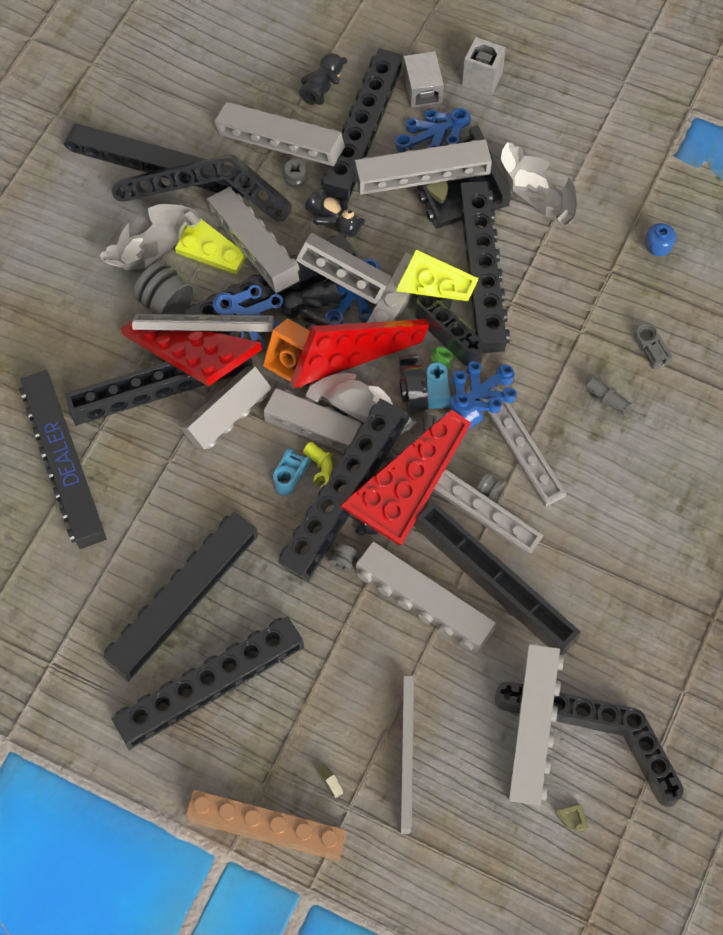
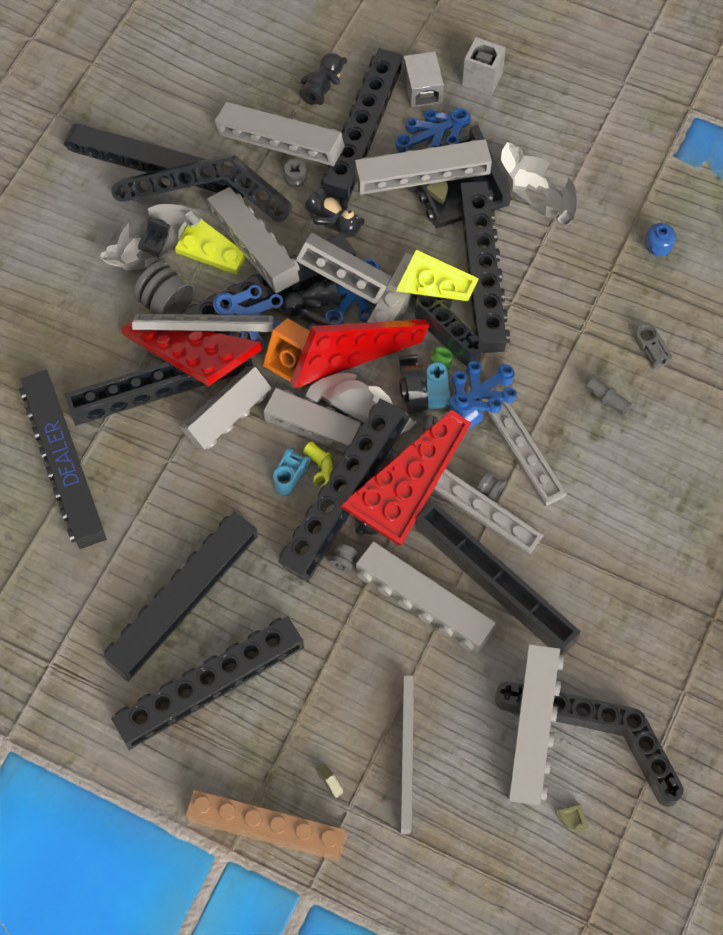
(154, 236): none -> black bracket

